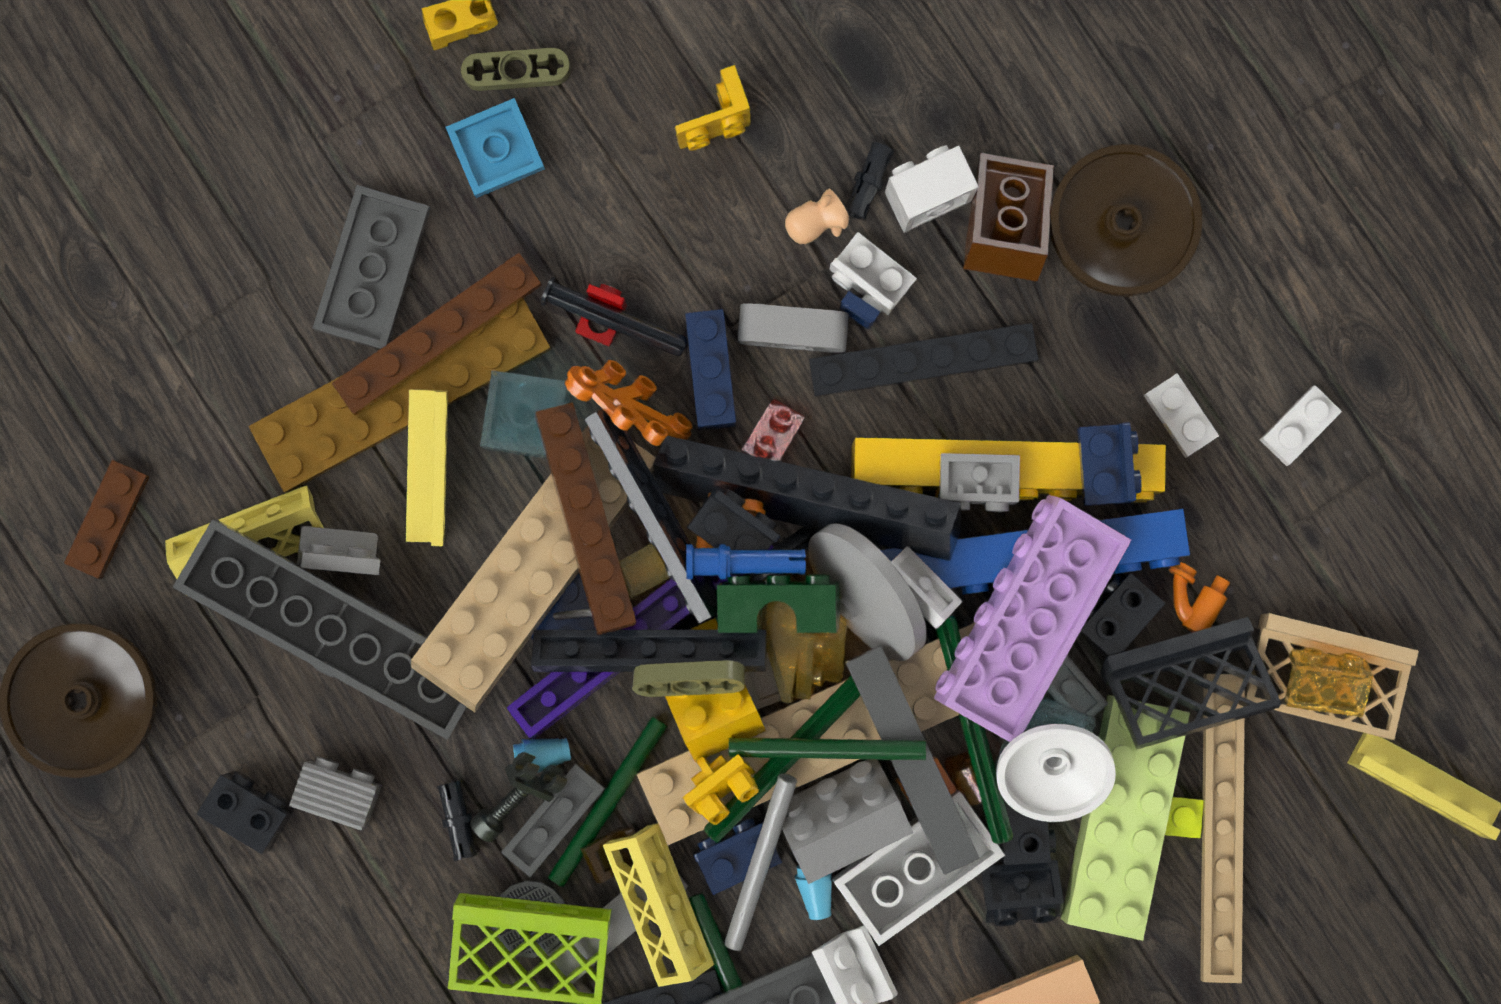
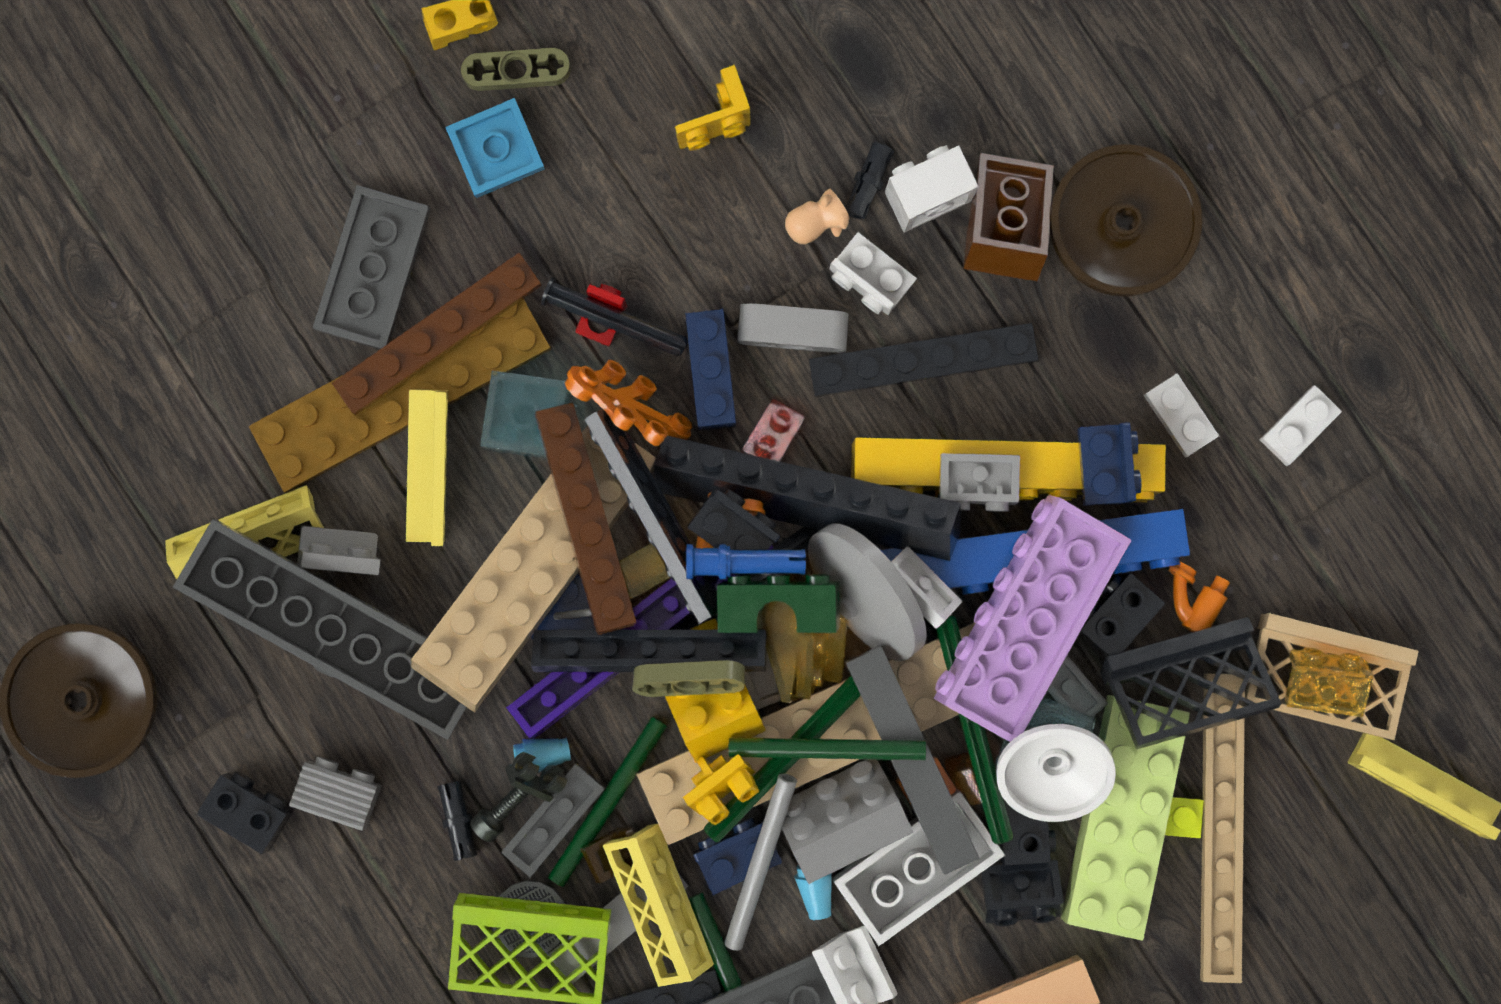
(106, 519): reddish brown plate -> none
(859, 310): dark blue tile -> none

